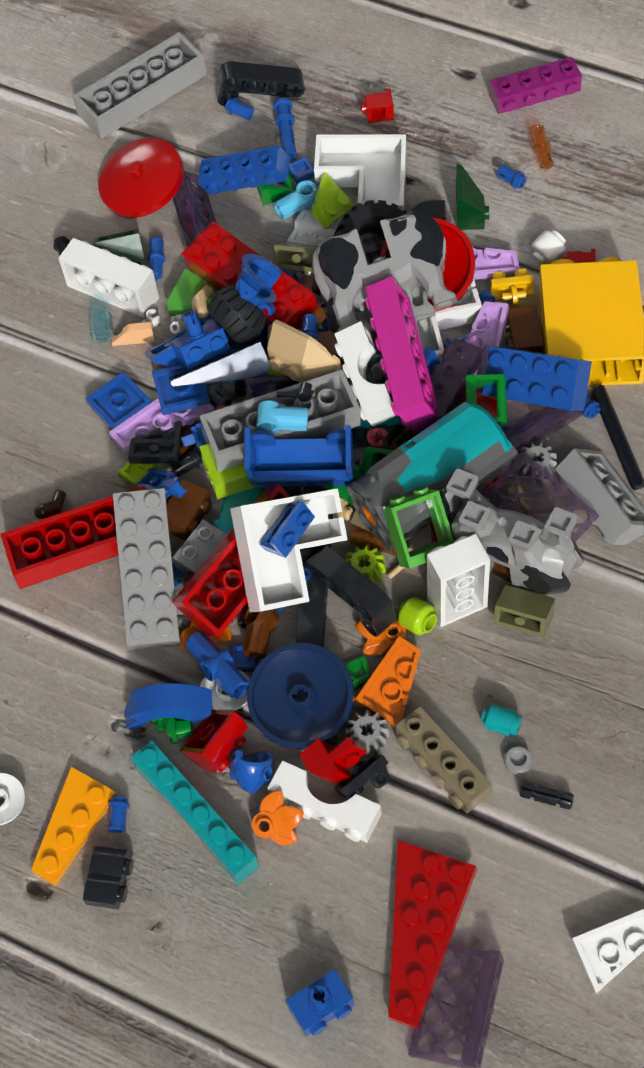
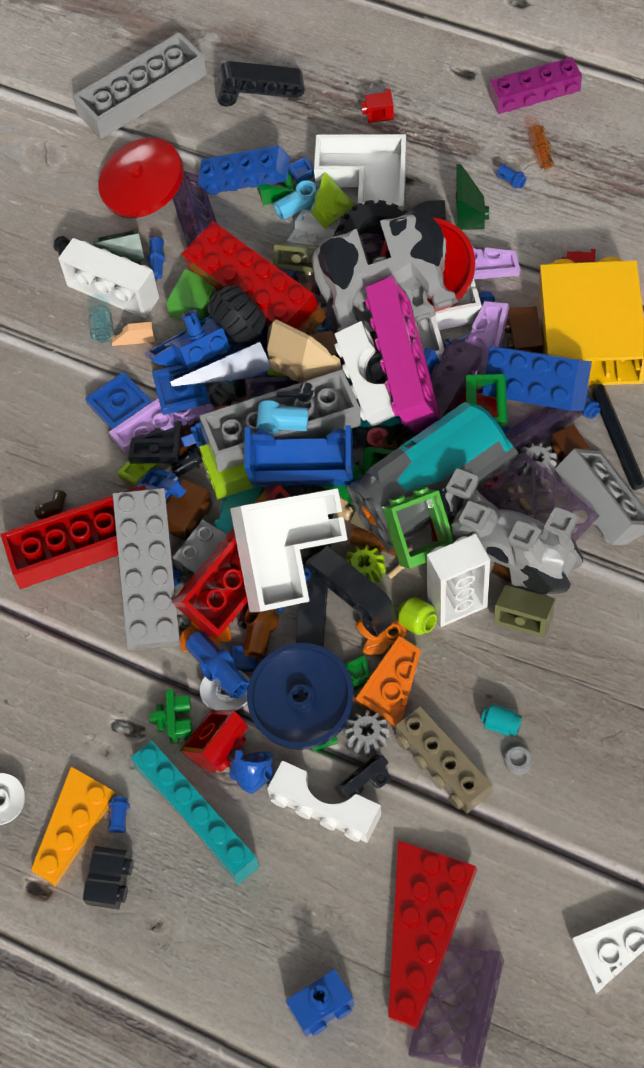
(150, 317): white hand -> none
(167, 701): blue arch -> none
(177, 324): white arm -> none
(199, 301): tan arm -> none
(233, 106): blue pin -> none
(257, 281): blue helmet -> none
(280, 819): orange plate -> none
(285, 122): blue pin -> none
(287, 529): blue bracket -> none
(309, 325): blue pin -> none
(331, 762): red brick -> none
(512, 287): yellow hips -> none
(546, 795): black axle -> none
(548, 247): white head -> none
(566, 440): none -> reddish brown brick

